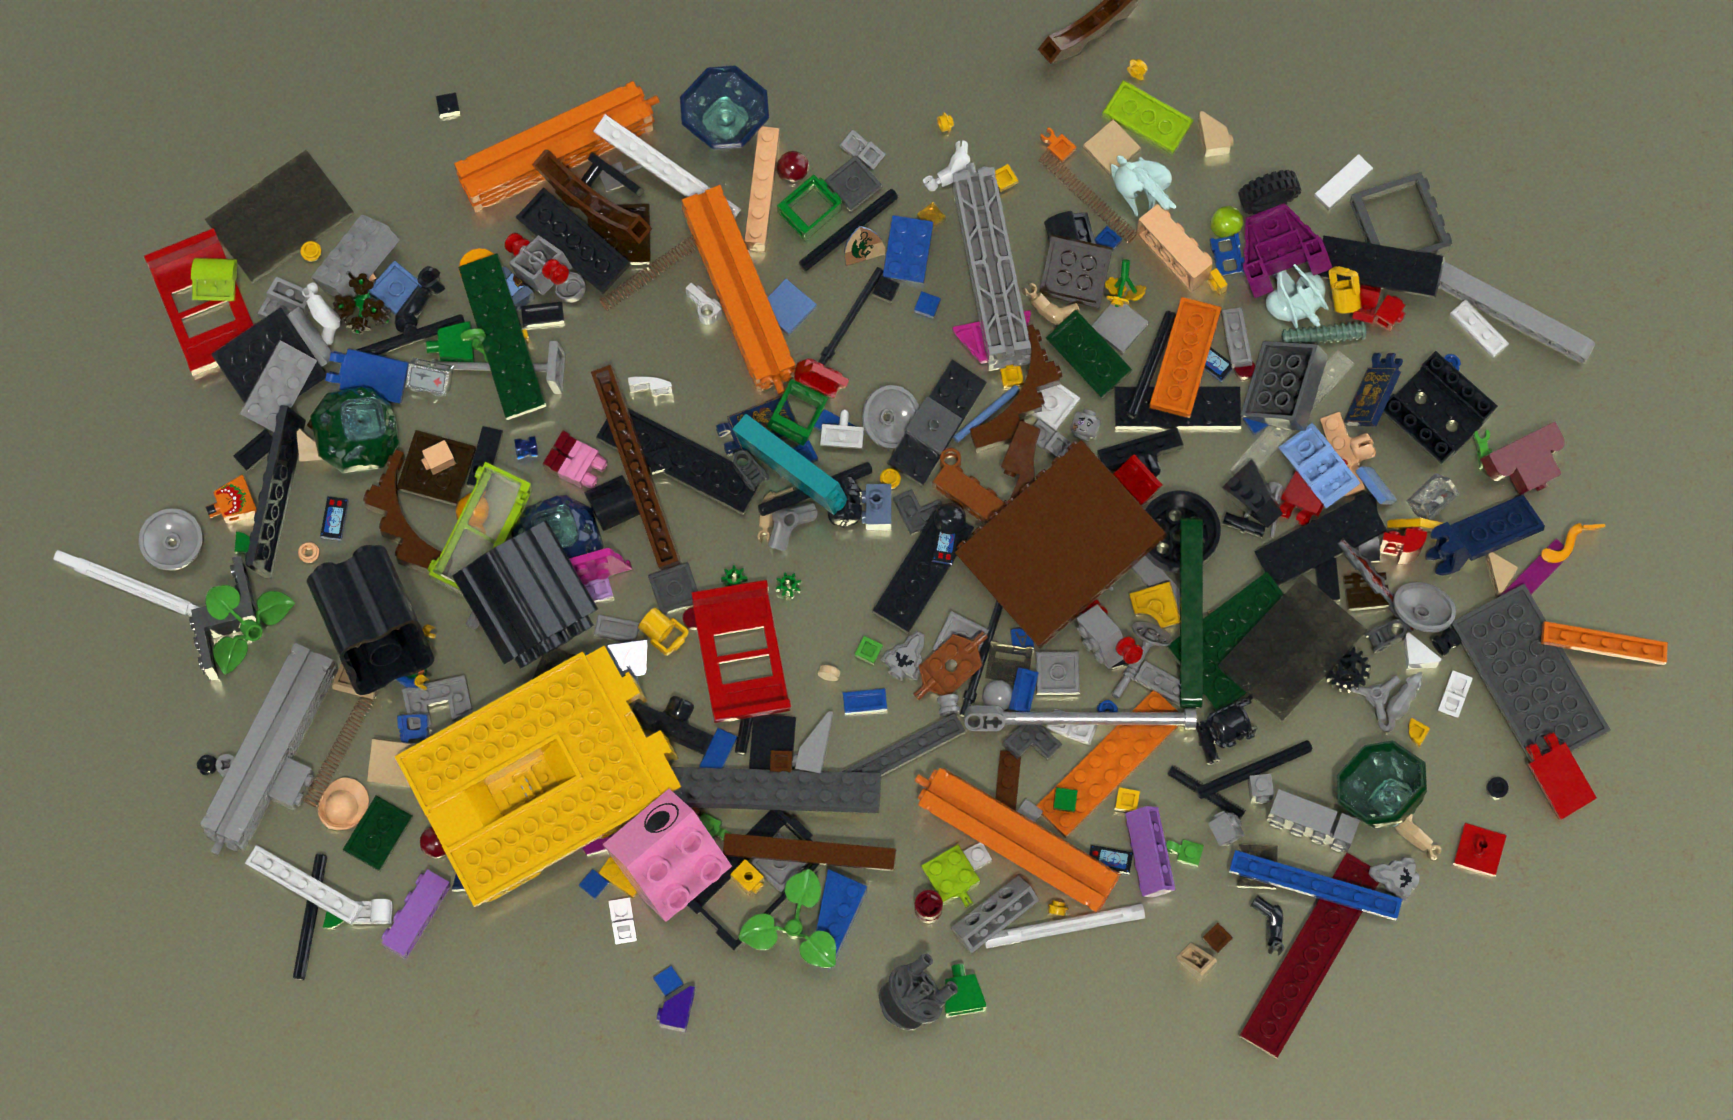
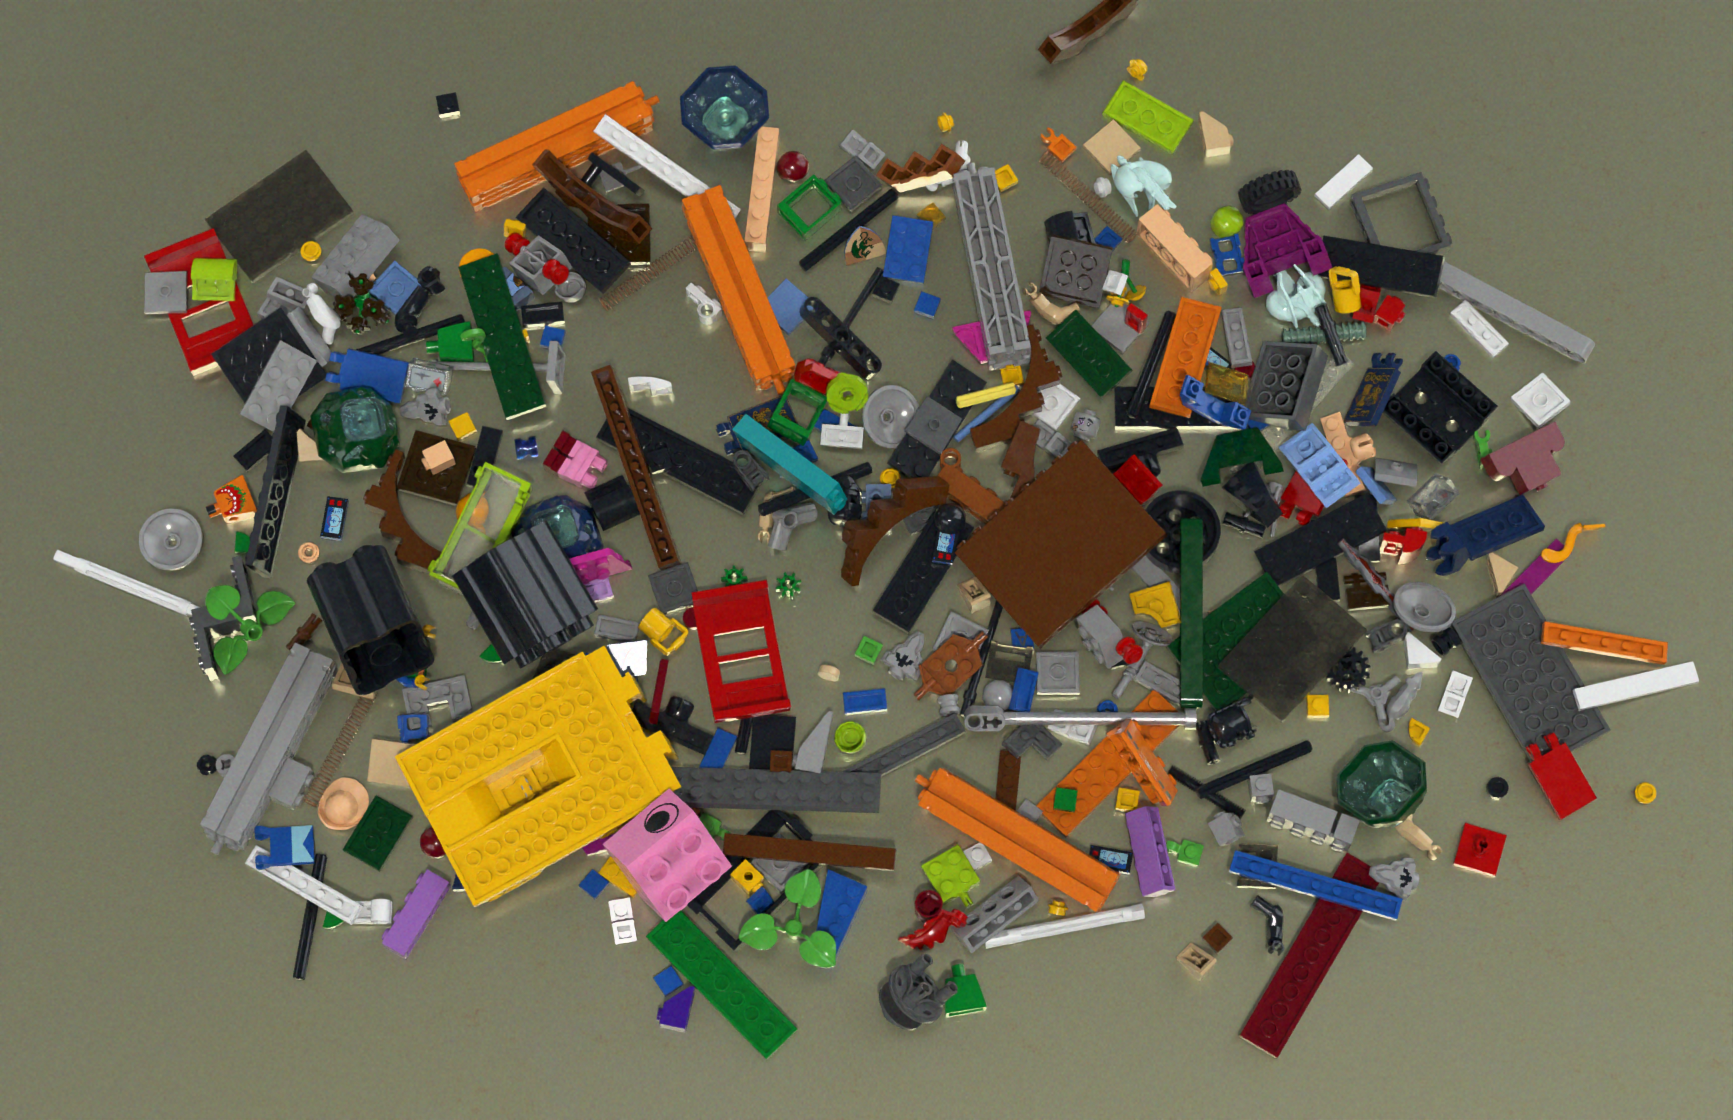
(165, 292): none -> light grey plate
(287, 846): none -> blue flag
(304, 633): none -> reddish brown pin
(428, 407): none -> light grey rock
(462, 426): none -> yellow tile
(490, 655): none -> green tile
(514, 226): none -> yellow plate
(552, 334): none -> blue tile
(656, 703): none -> dark red tile
(722, 984): none -> green plate
(760, 901): none -> blue tile
(842, 383): none -> lime plate
(843, 348): none -> black beam
(850, 737): none -> lime hair
(863, 535): none -> reddish brown arch
(921, 171): none -> dark orange brick
(935, 929): none -> red plant
(974, 594): none -> tan slope
(985, 395): none -> light yellow axle
(1102, 187): none -> white plate
(1115, 282): none -> white plate
(1136, 318): none -> red tile
(1143, 763): none -> orange piece
(1210, 407): none -> blue slope
(1226, 383): none -> clear yellow plate
(1238, 449): none -> dark green wing
(1317, 706): none -> yellow plate
(1331, 334): none -> black pin
(1395, 472): none -> light grey plate
(1540, 400): none -> white plate
(1635, 686): none -> white tile
(1645, 793): none -> yellow plate

